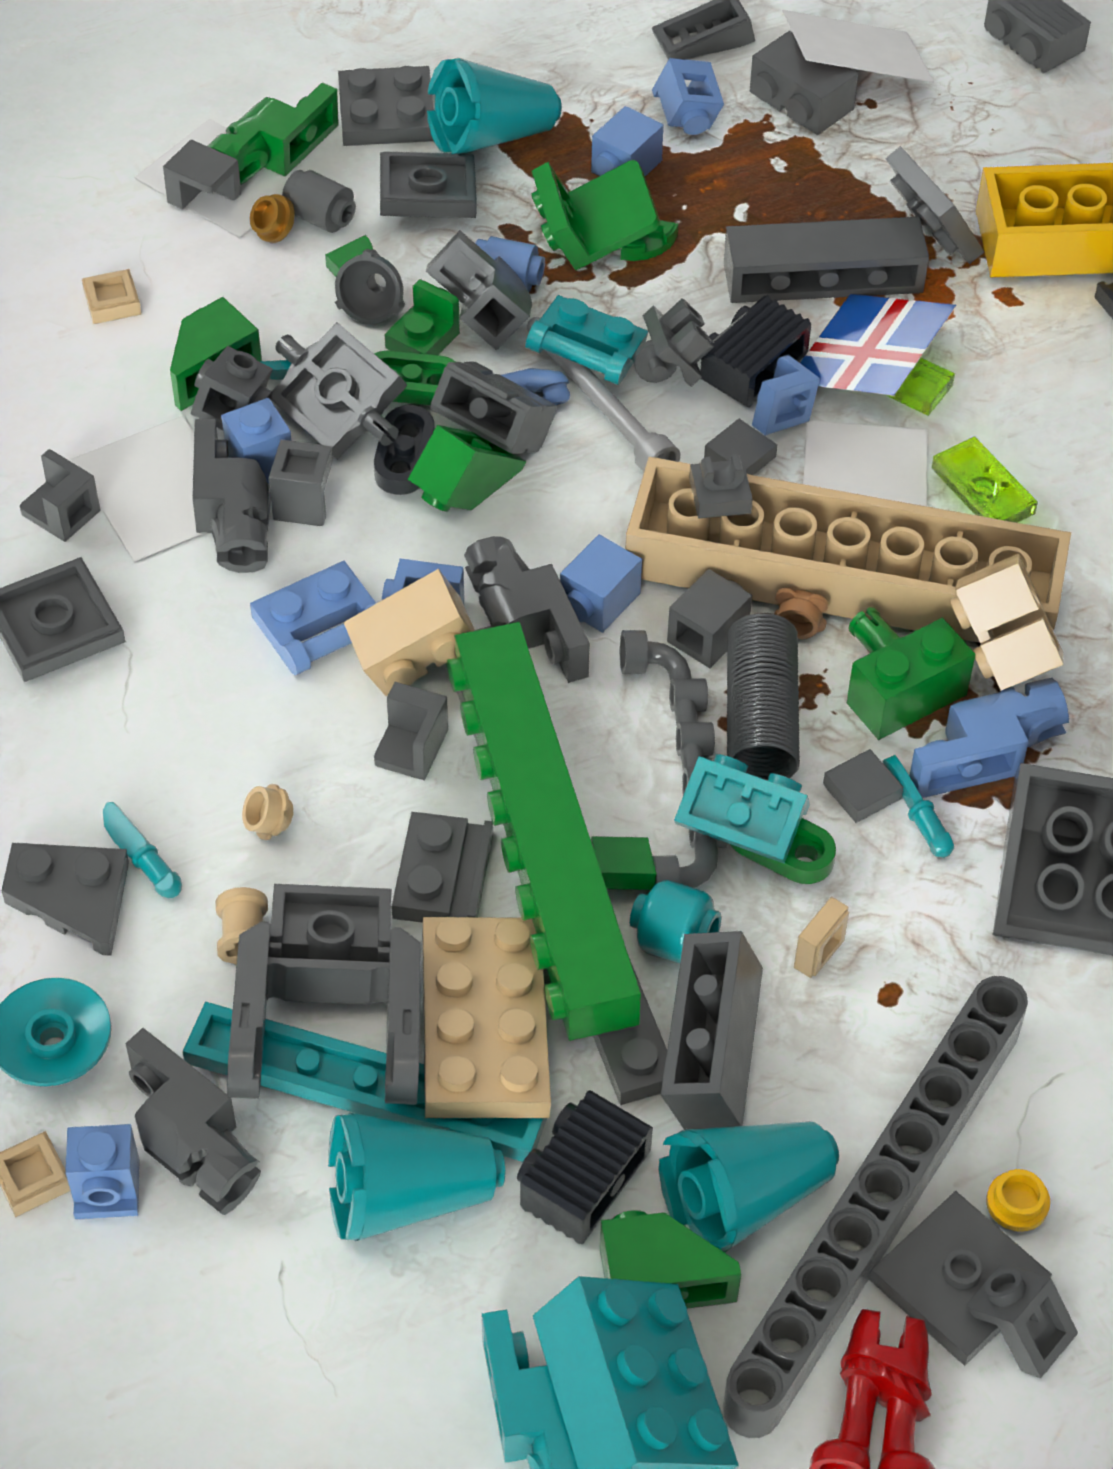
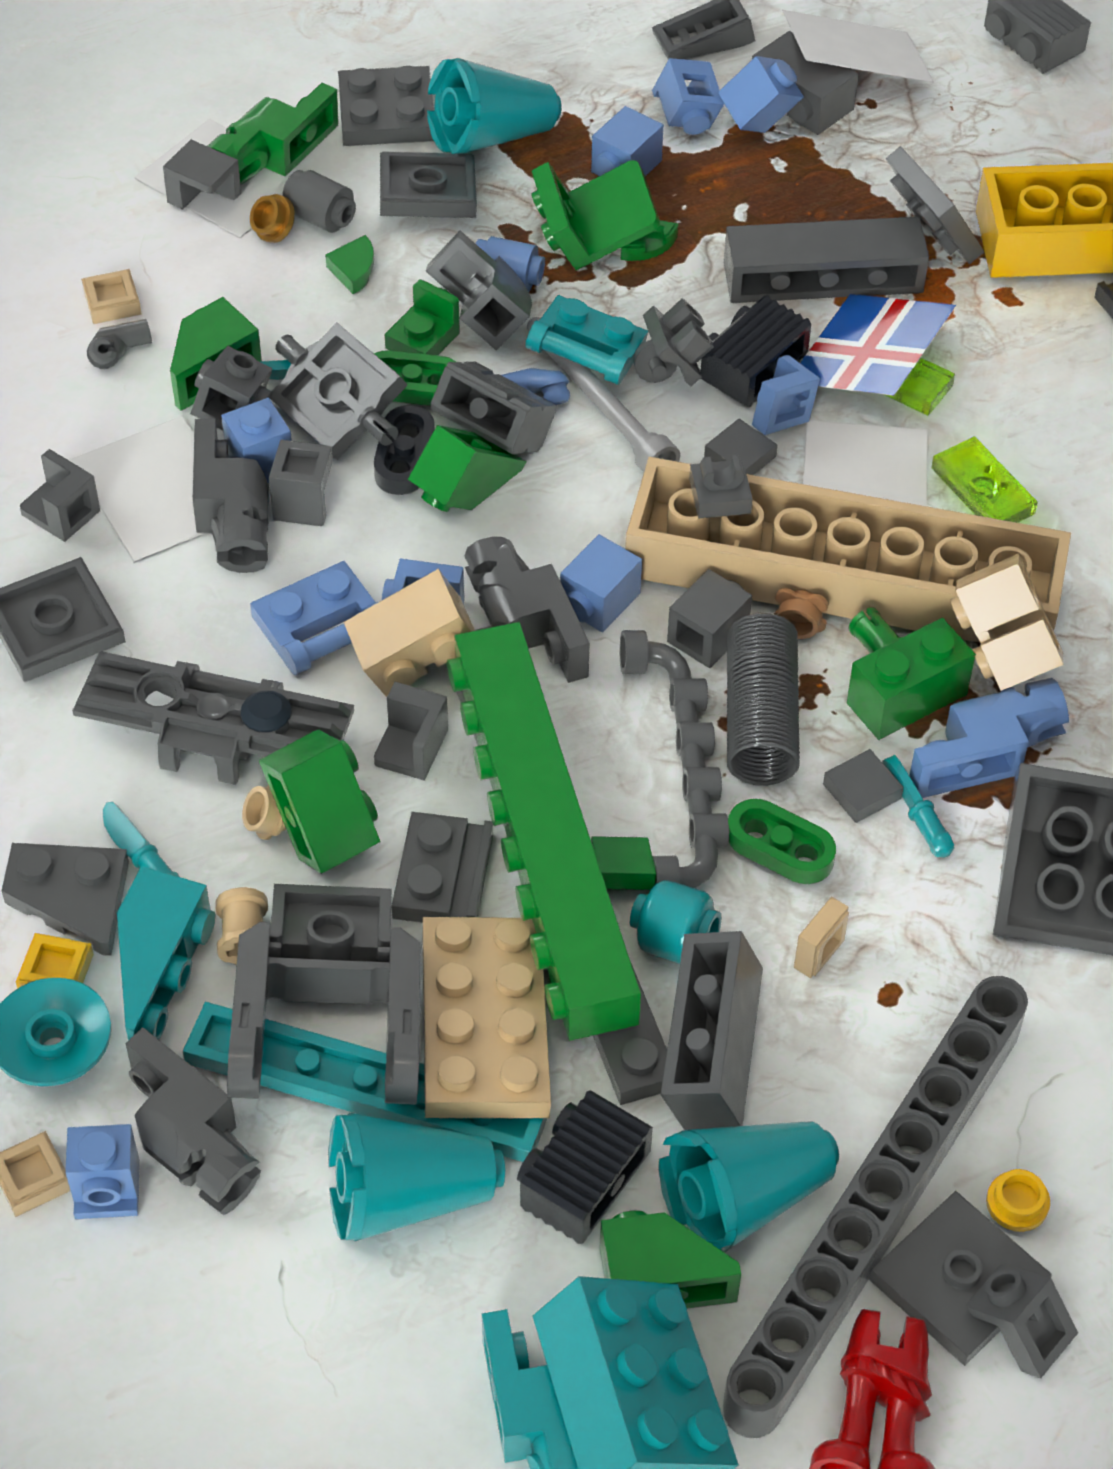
(55, 958): none -> yellow tile
(113, 341): none -> dark grey arm
(158, 935): none -> teal slope
(207, 713): none -> dark grey piece
(321, 800): none -> green brick
(361, 295): dark grey piece -> none
(742, 807): teal bracket -> none
(761, 94): none -> medium blue brick

